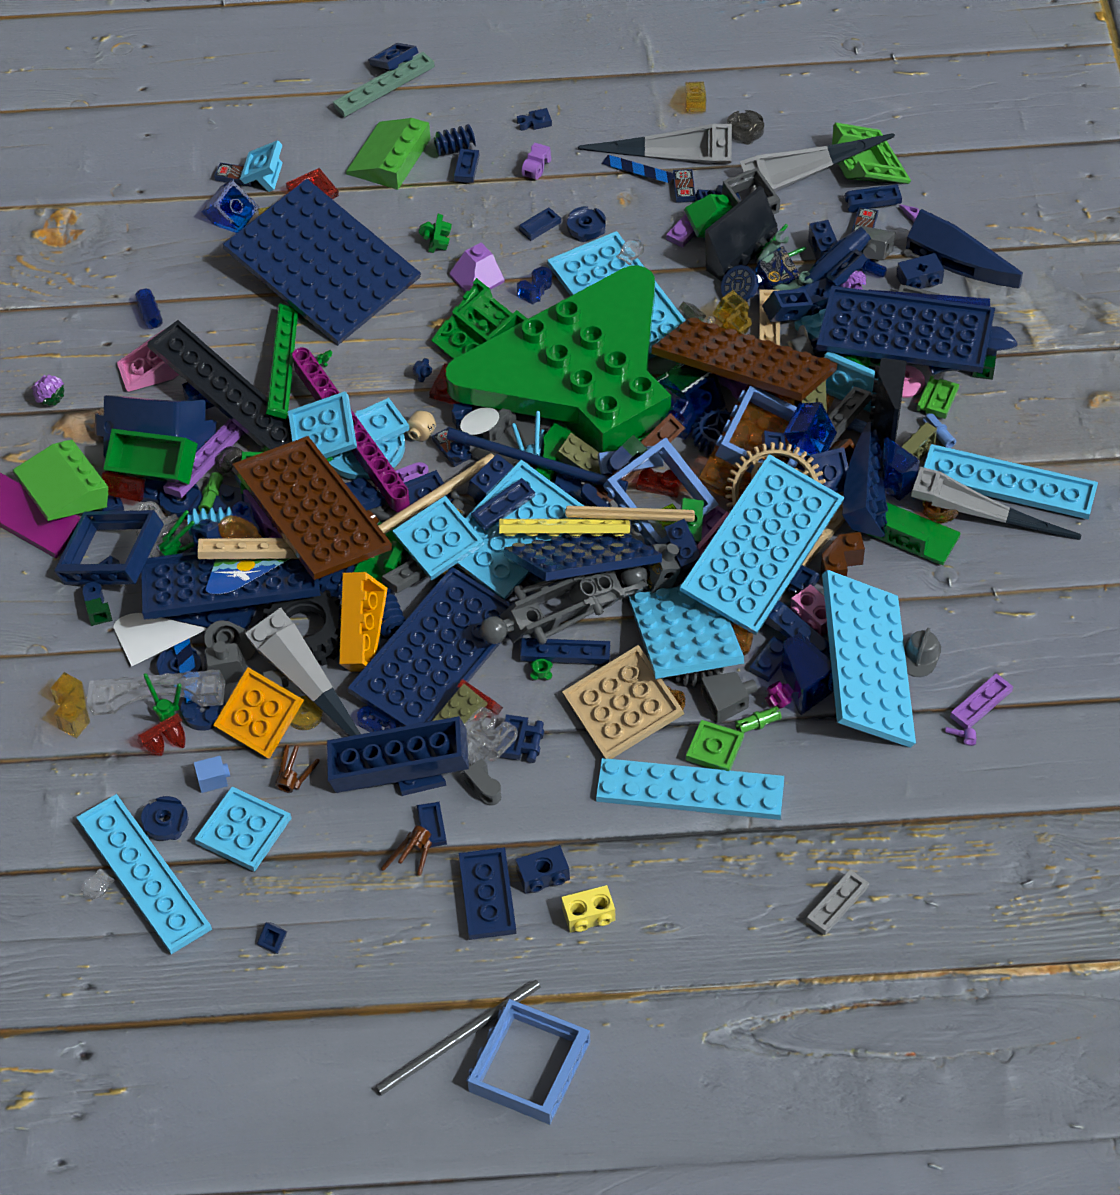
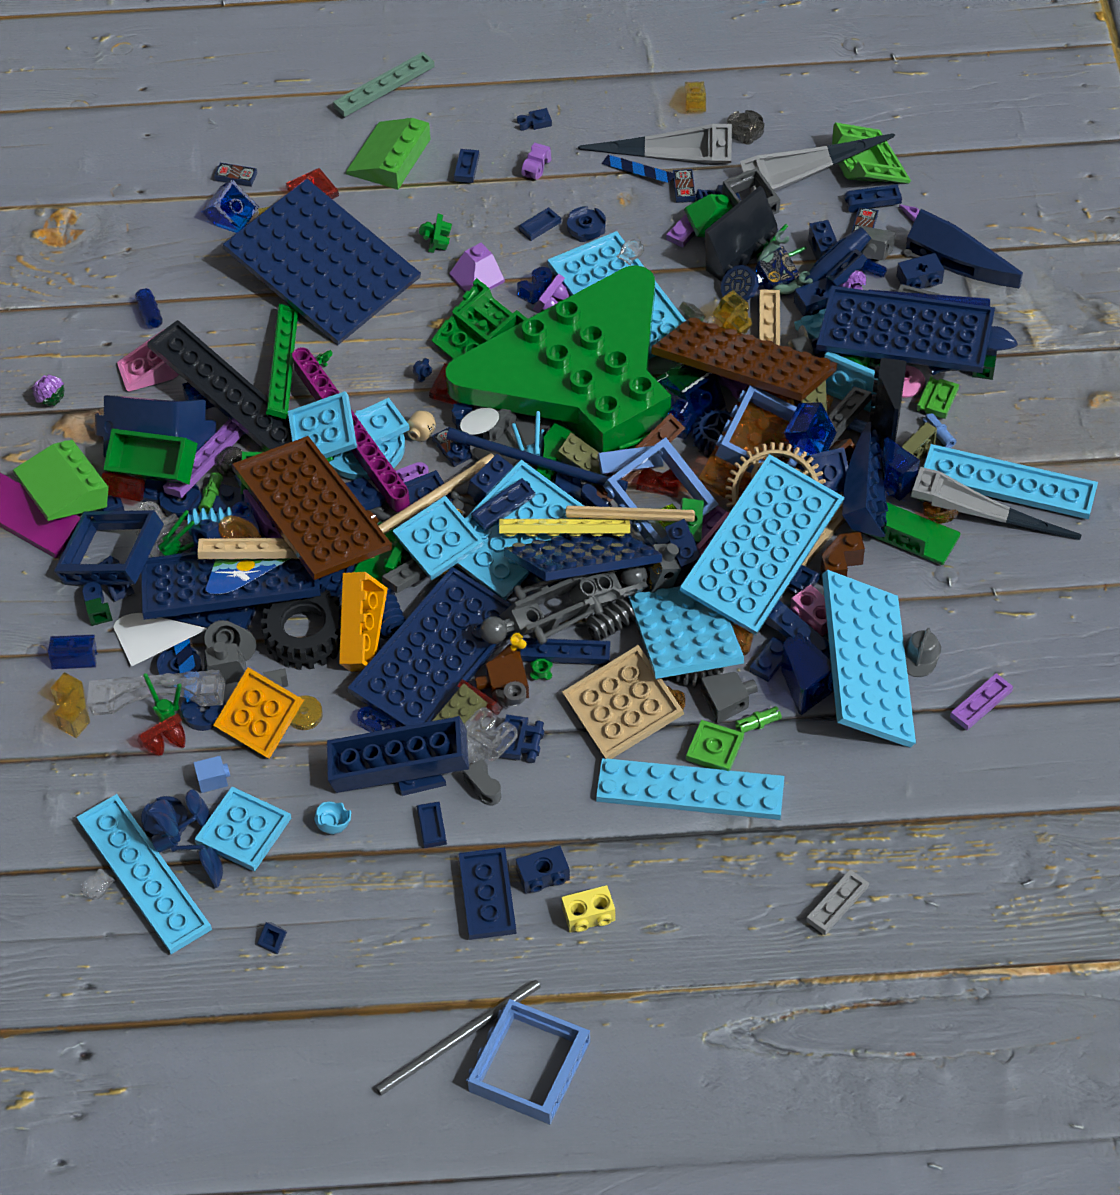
(72, 651): none -> clear blue hinge
(119, 591): none -> dark blue slope
(168, 839): none -> dark blue plant
(263, 165): medium azure bracket -> none
(287, 651): light grey plate -> none
(287, 778): reddish brown plant -> none
(332, 817): none -> medium azure hair
(393, 56): dark blue plate -> none
(416, 839): reddish brown plant -> none
(454, 139): dark blue piece -> none
(506, 675): none -> reddish brown torso
(555, 289): none -> medium lavender tile
(611, 617): none -> dark grey piece
(620, 458): leg -> none
(769, 437): dark blue plate -> none
(779, 694): magenta gear -> none
(787, 305): dark blue brick -> none
(969, 735): medium lavender hand -> none

